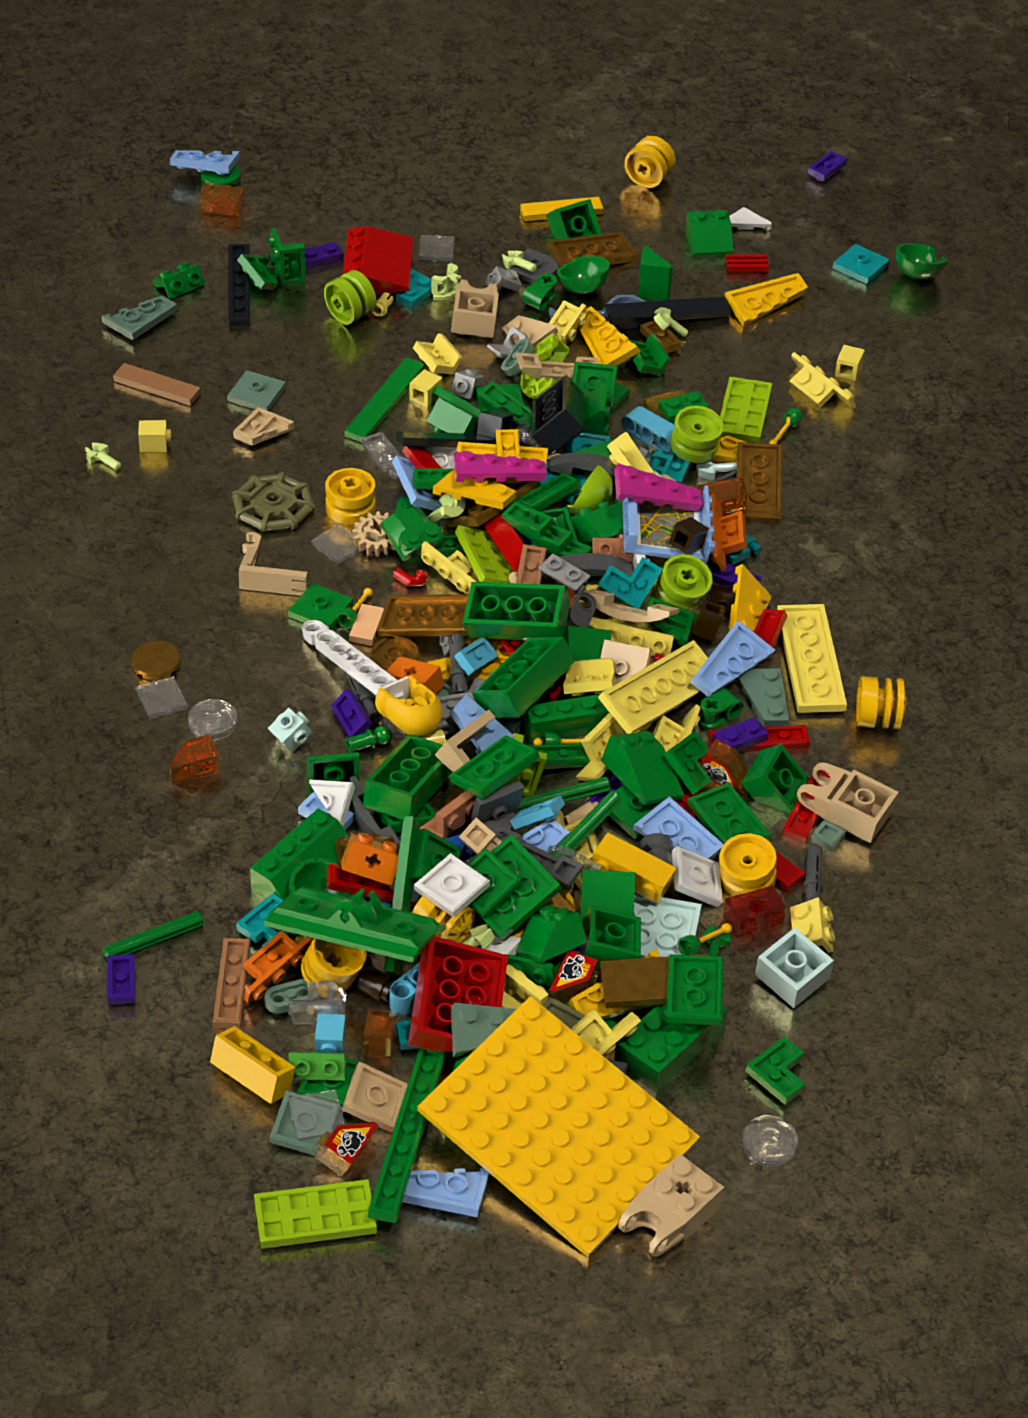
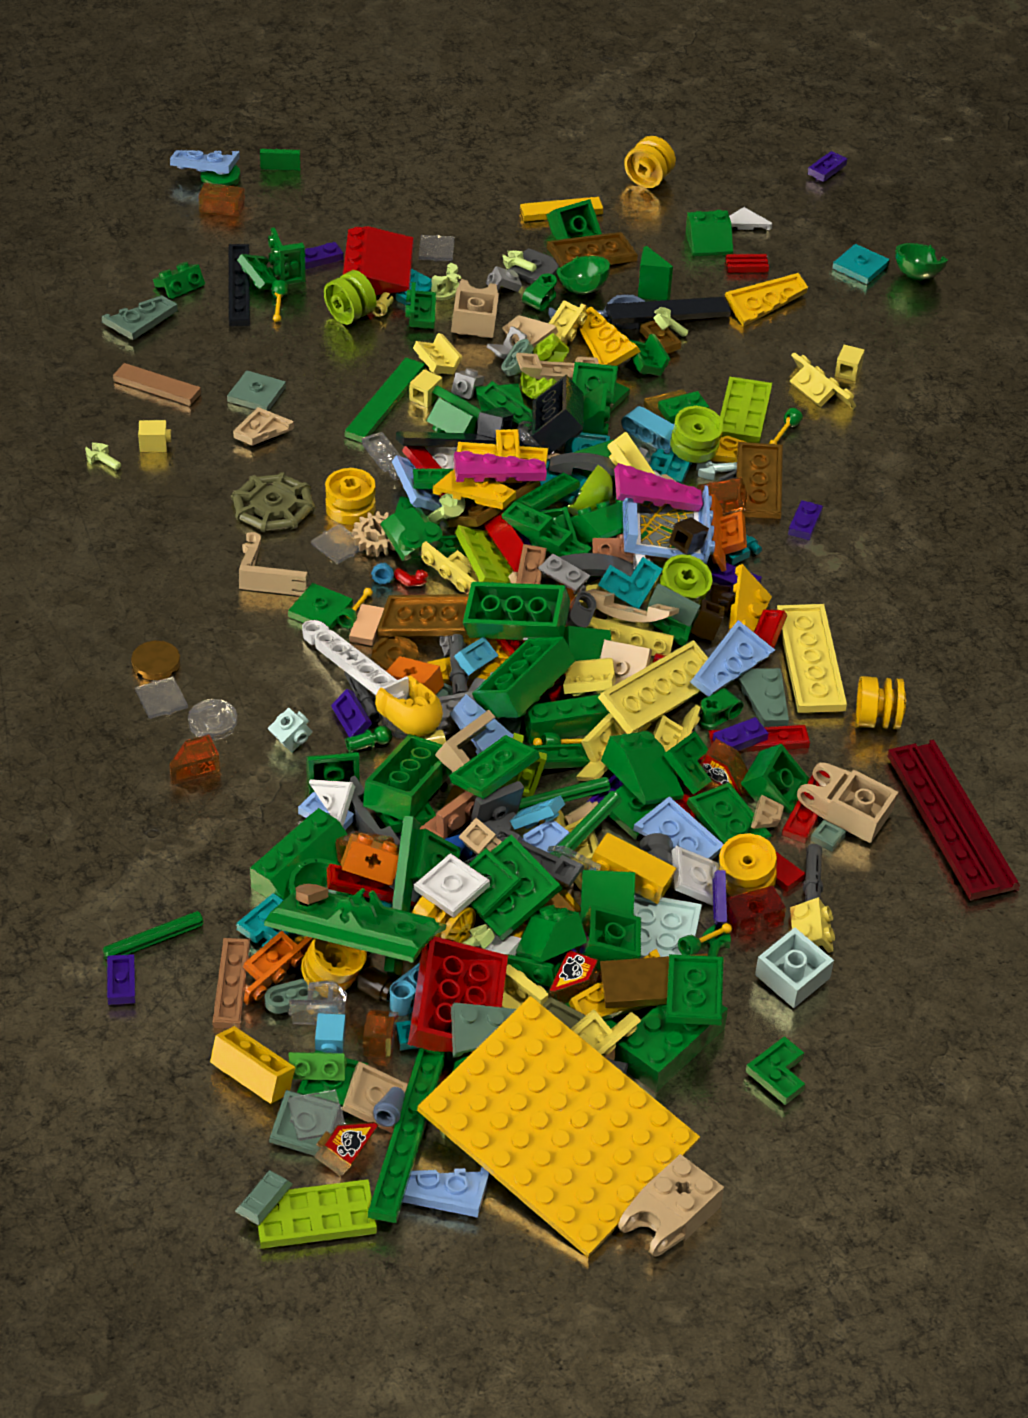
(264, 1197): none -> sand green tile
(279, 291): none -> green hinge
(280, 159): none -> green tile
(311, 893): none -> medium nougat tile
(382, 573): none -> dark azure piece
(389, 1108): none -> sand blue cone
(421, 308): none -> green bracket
(687, 608): none -> sand green tile
(719, 898): none -> dark purple tile
(767, 813): none -> tan tile
(769, 1141): clear tile -> none
(805, 520): none -> dark purple plate
(953, 820): none -> dark red plate

